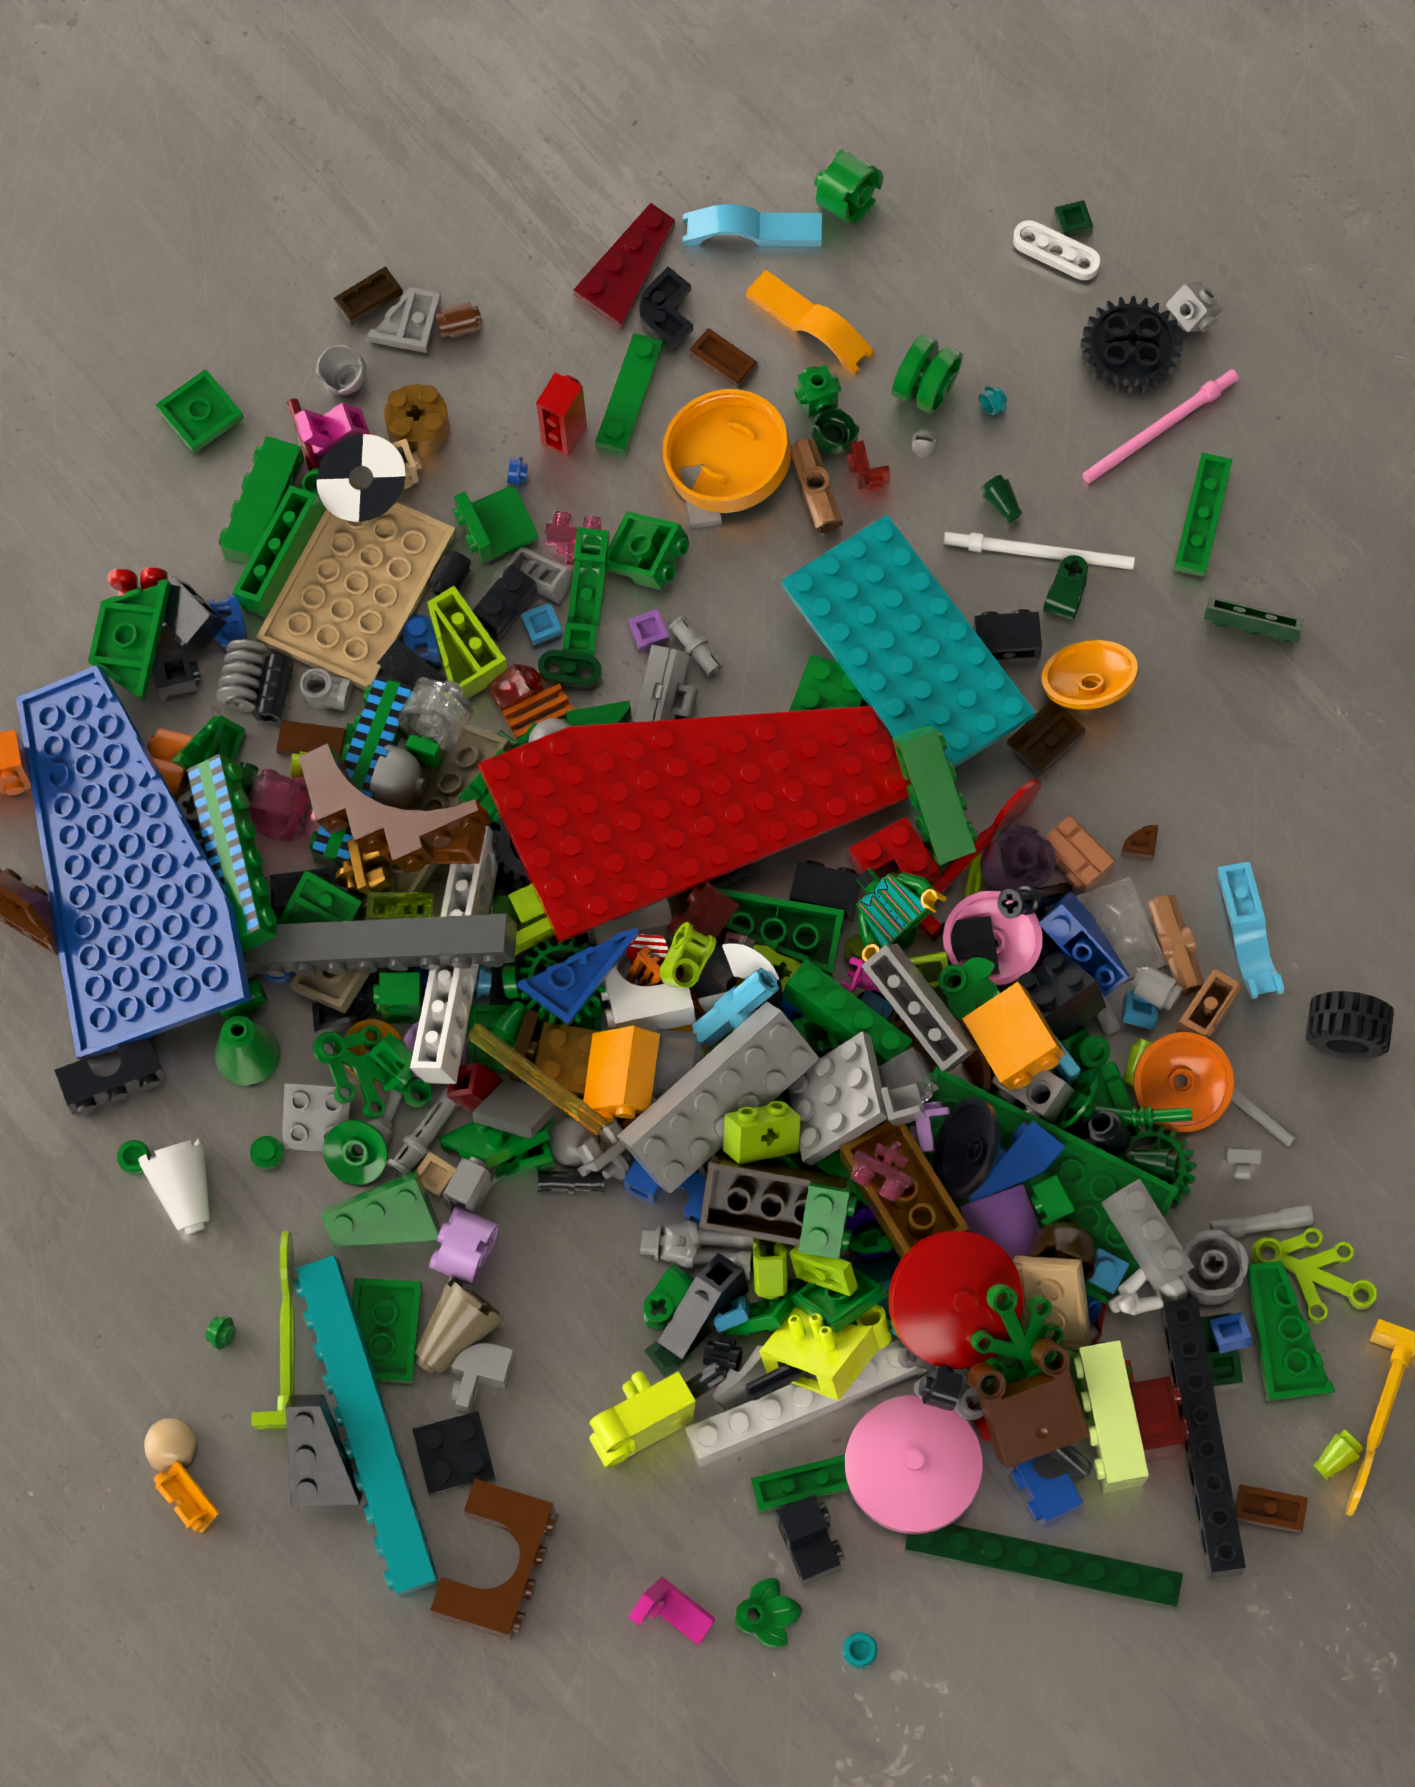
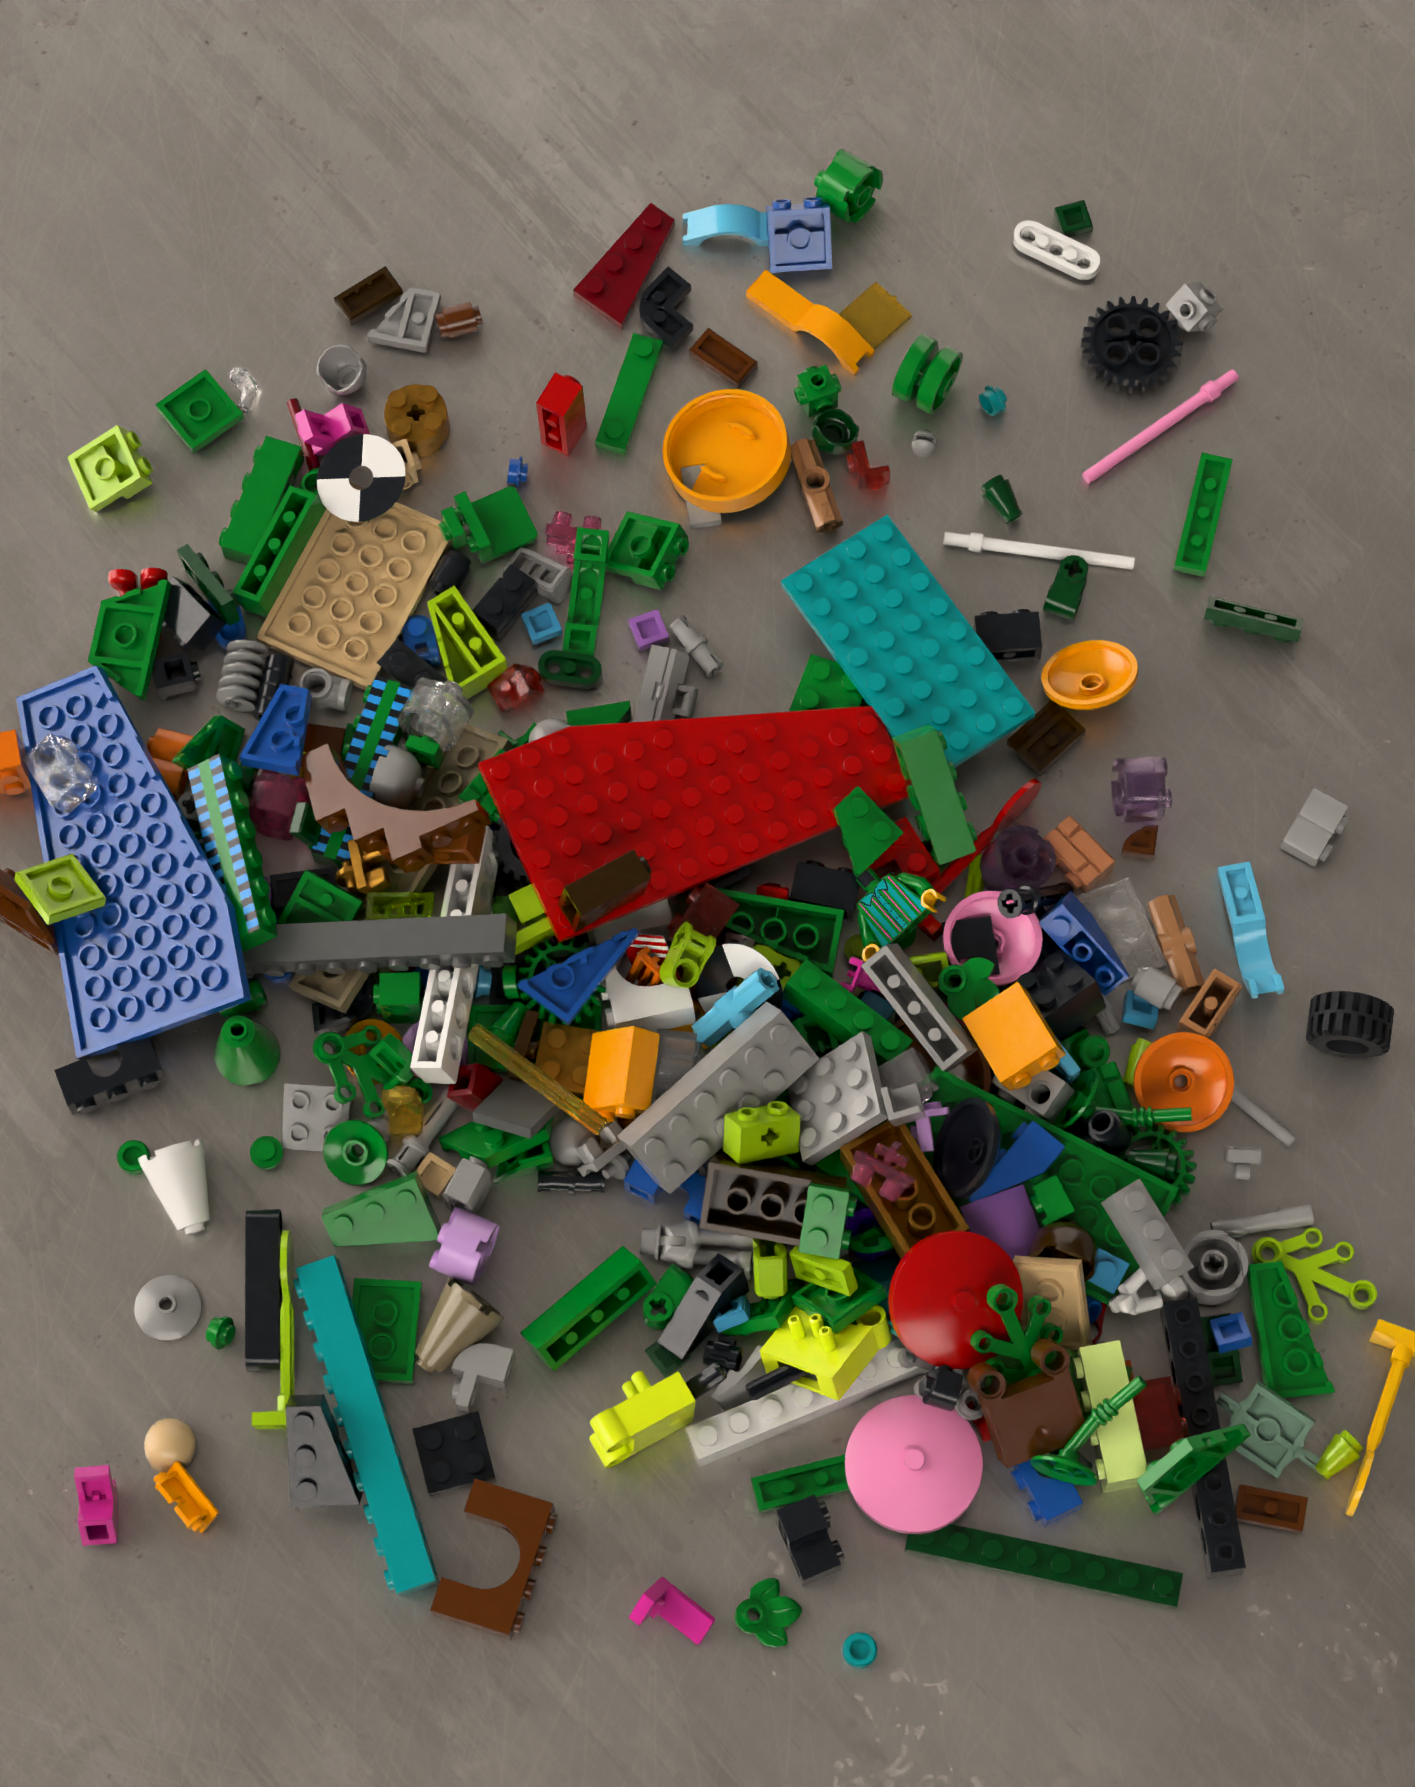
(60, 772): none -> clear brick
(60, 889): none -> lime plate
(97, 1505): none -> dark pink brick
(111, 468): none -> lime plate
(170, 1323): none -> light grey dish
(209, 584): none -> dark green plate
(246, 386): none -> clear arm
(262, 1289): none -> black beam
(281, 732): none -> blue wing
(304, 825): none -> dark green tile
(404, 1111): none -> clear yellow bracket
(451, 528): none -> green plate
(533, 701): orange tile -> none
(588, 1308): none -> green brick
(605, 890): none -> dark brown brick
(773, 890): none -> red tile
(799, 235): none -> plate
(865, 829): none -> green wing
(876, 315): none -> clear yellow piece
(1066, 1462): none -> green dish
(1140, 789): none -> clear purple brick
(1187, 1463): none -> green wing
(1275, 1429): none -> sand green plate
(1314, 828): none -> light grey brick

